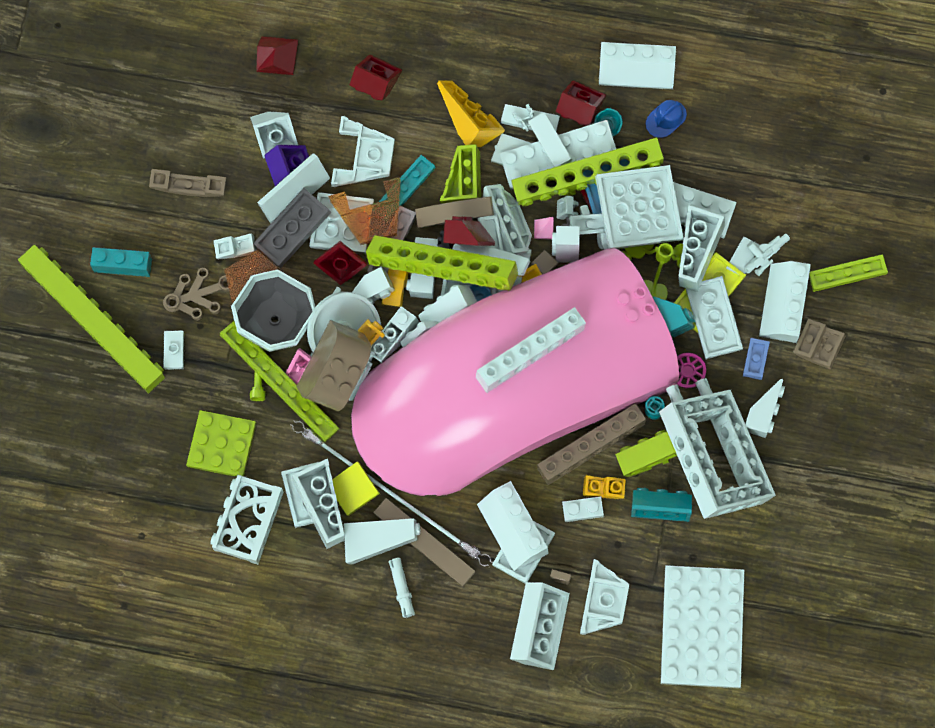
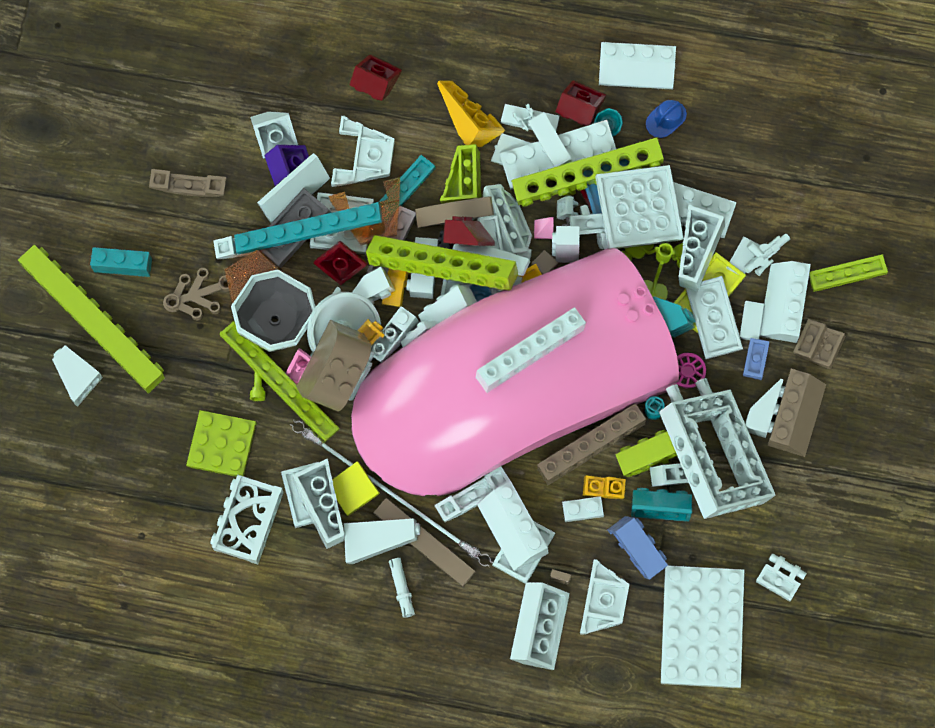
(76, 374): none -> light aqua slope
(173, 350): light aqua plate -> none
(276, 55): dark red slope -> none
(308, 228): none -> teal plate
(471, 496): none -> light aqua slope
(639, 546): none -> medium blue wedge
(668, 475): none -> light aqua slope
(751, 320): none -> light aqua tile
(779, 582): none -> light aqua plate
(797, 413): none -> dark tan slope

